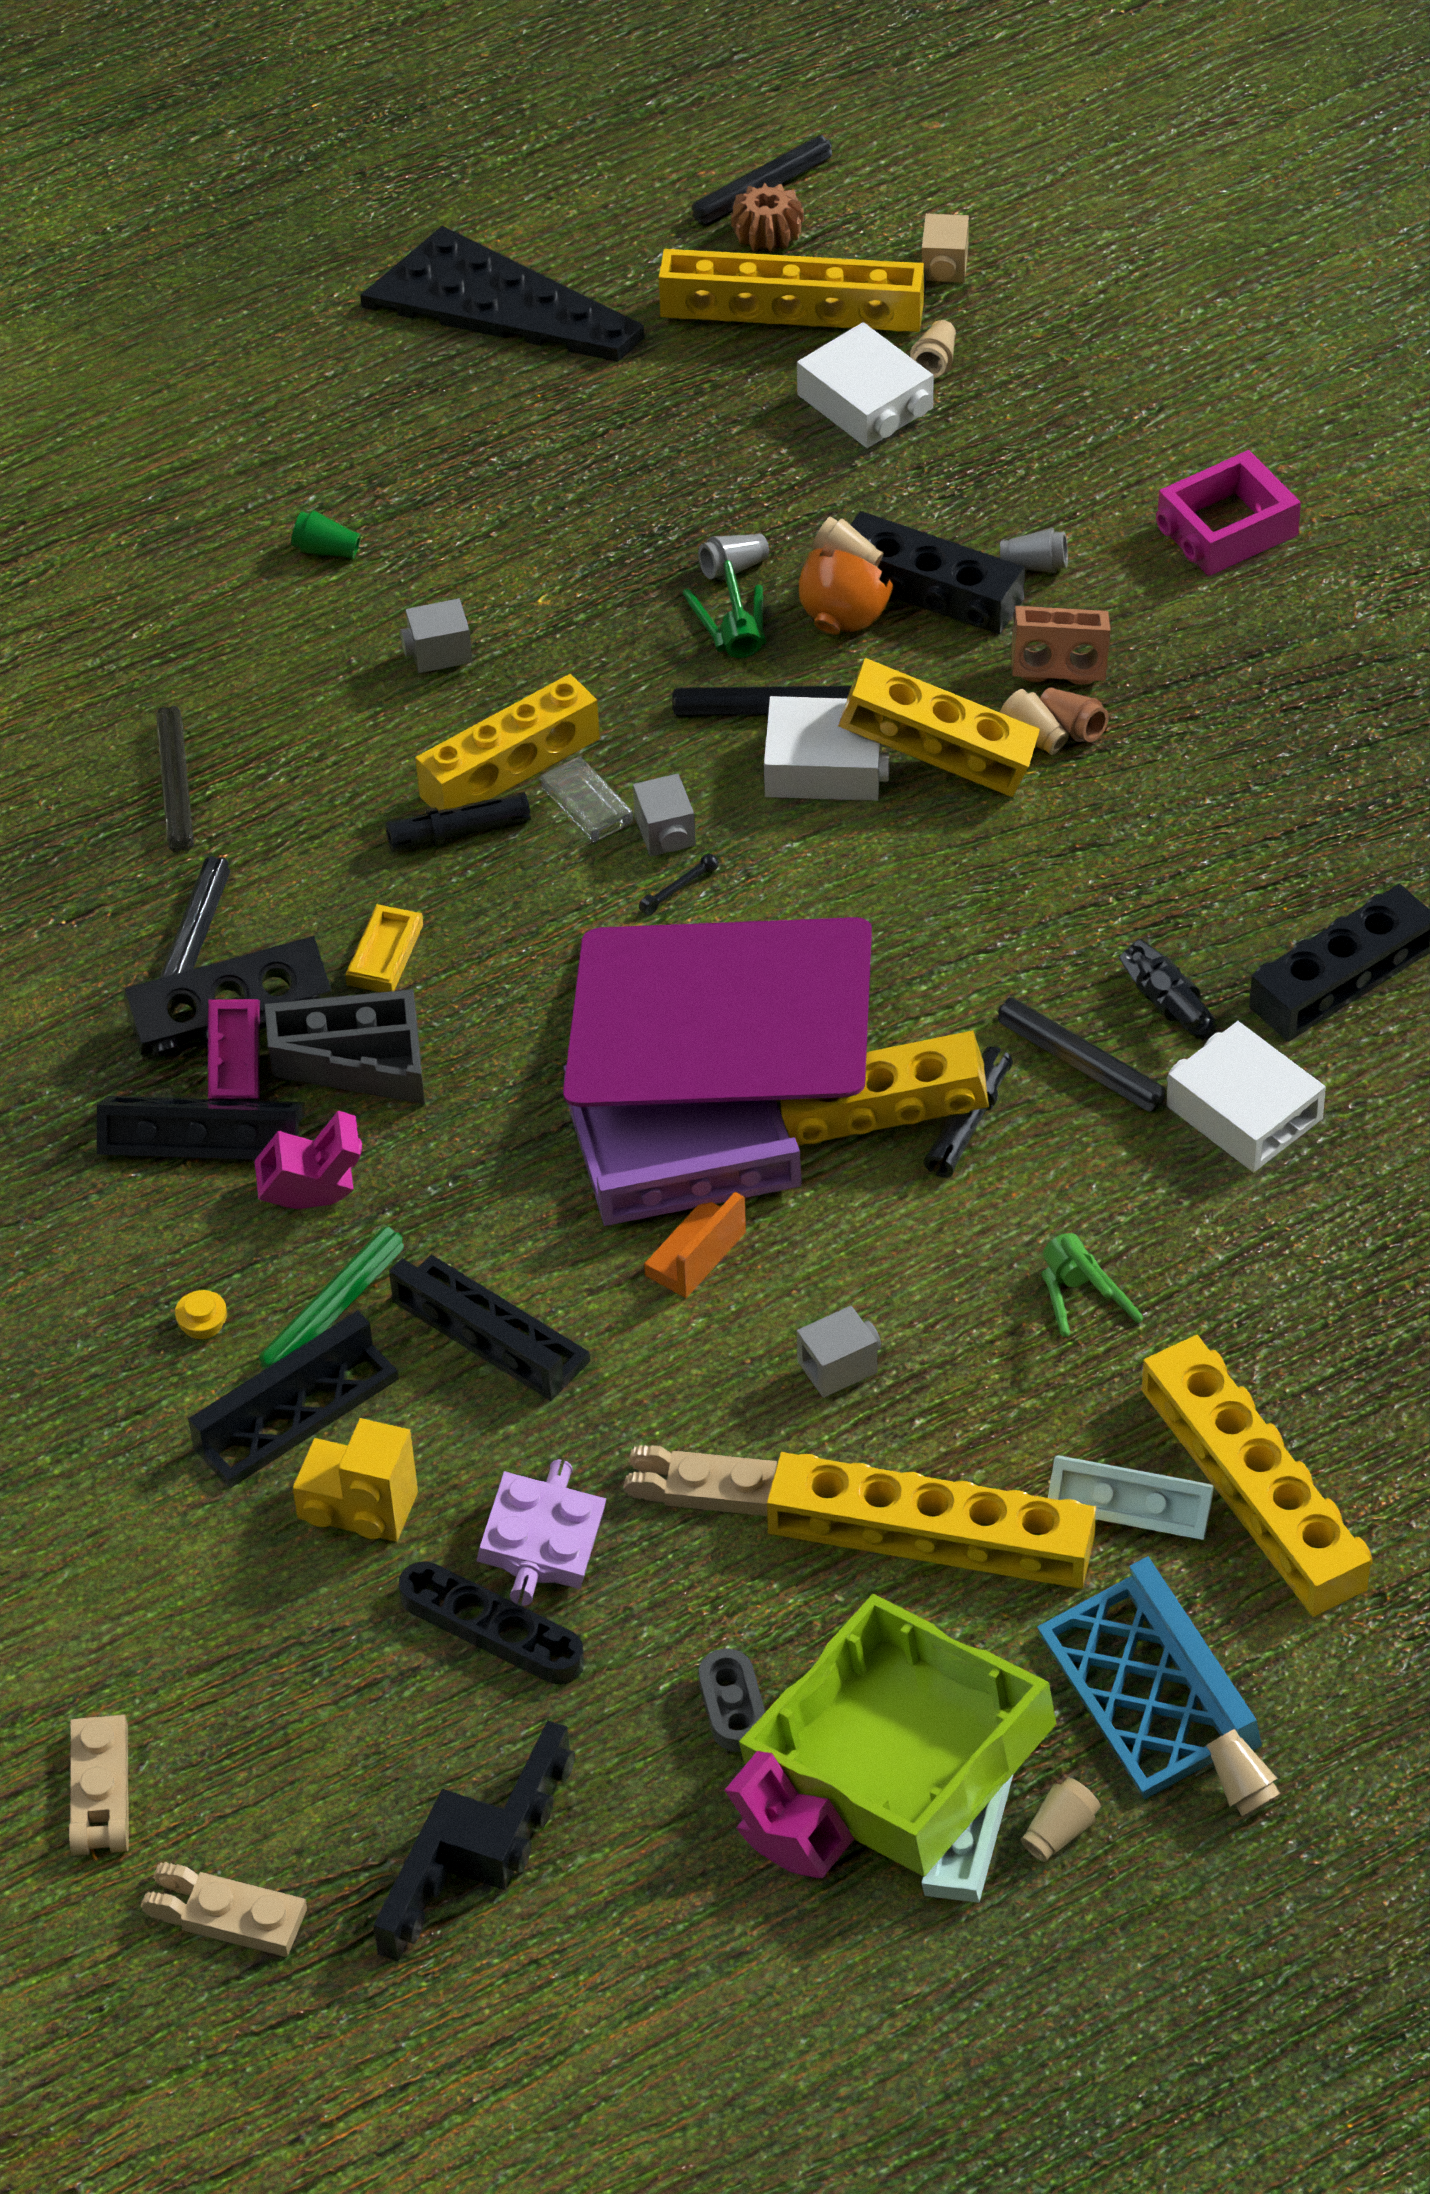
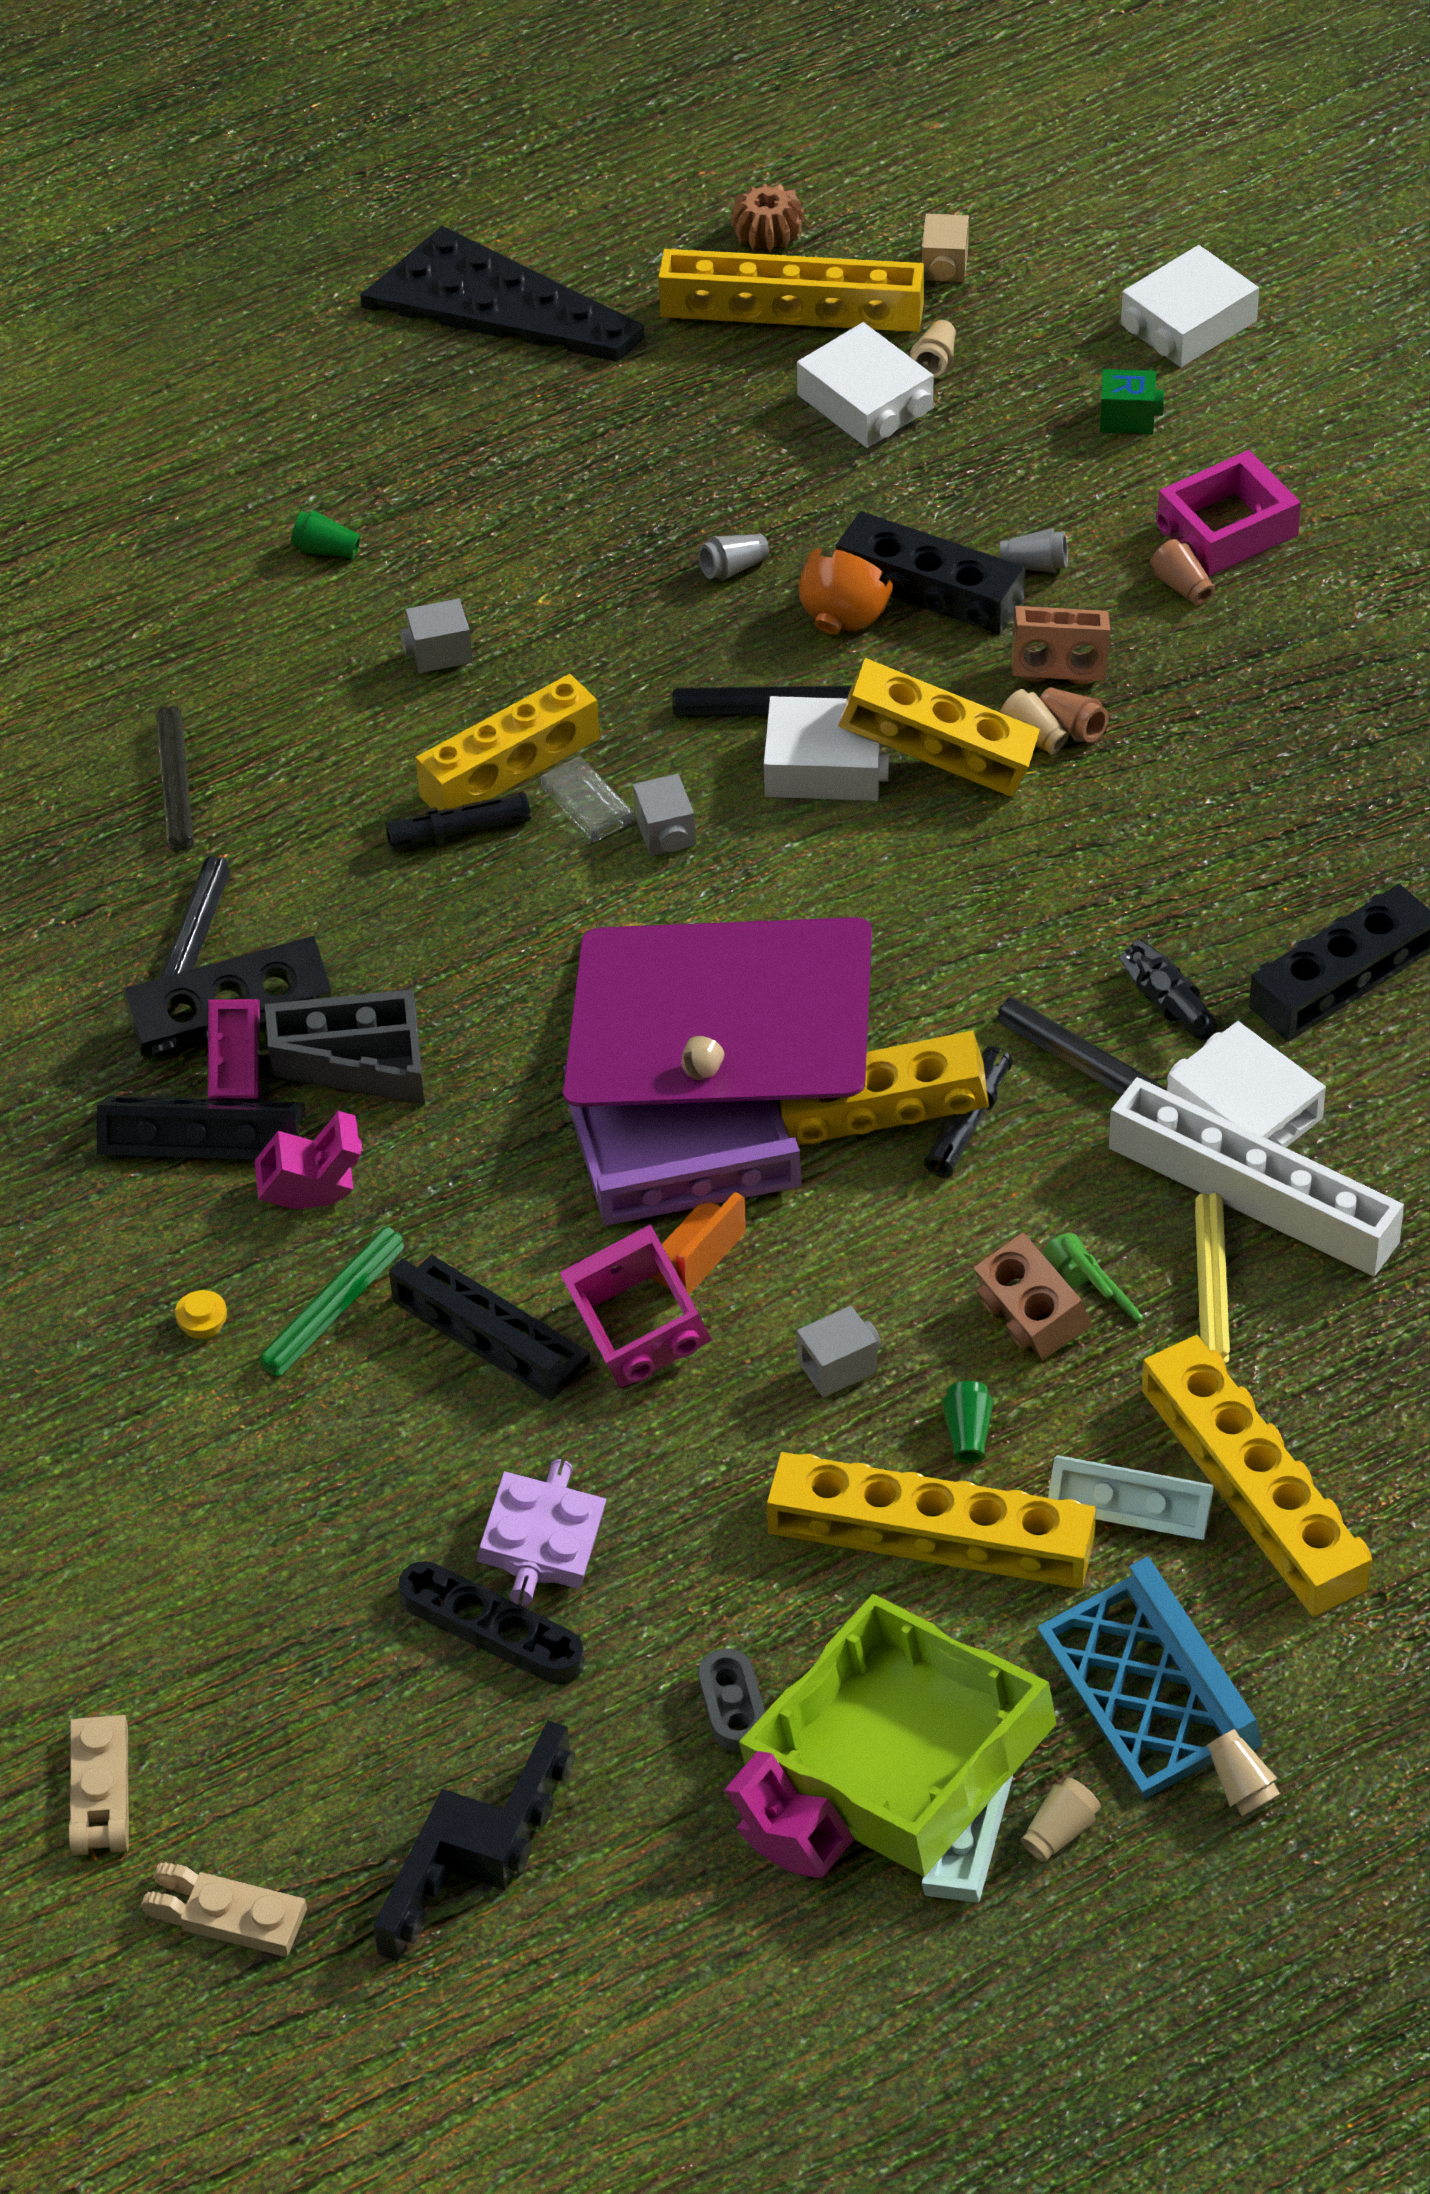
(280, 1387): black fence -> none
(360, 1484): yellow brick -> none
(384, 949): yellow tile -> none
(597, 1281): none -> dark pink window
(650, 903): black hinge -> none
(700, 1480): tan hinge -> none
(701, 1057): none -> tan hinge
(739, 632): green plant -> none
(772, 173): black axle -> none
(843, 537): tan cone -> none
(968, 1418): none -> green cone
(1037, 1293): none -> nougat brick
(1130, 401): none -> green brick
(1181, 571): none -> nougat cone
(1189, 306): none -> white brick
(1212, 1273): none -> light yellow axle
(1256, 1176): none -> white brick

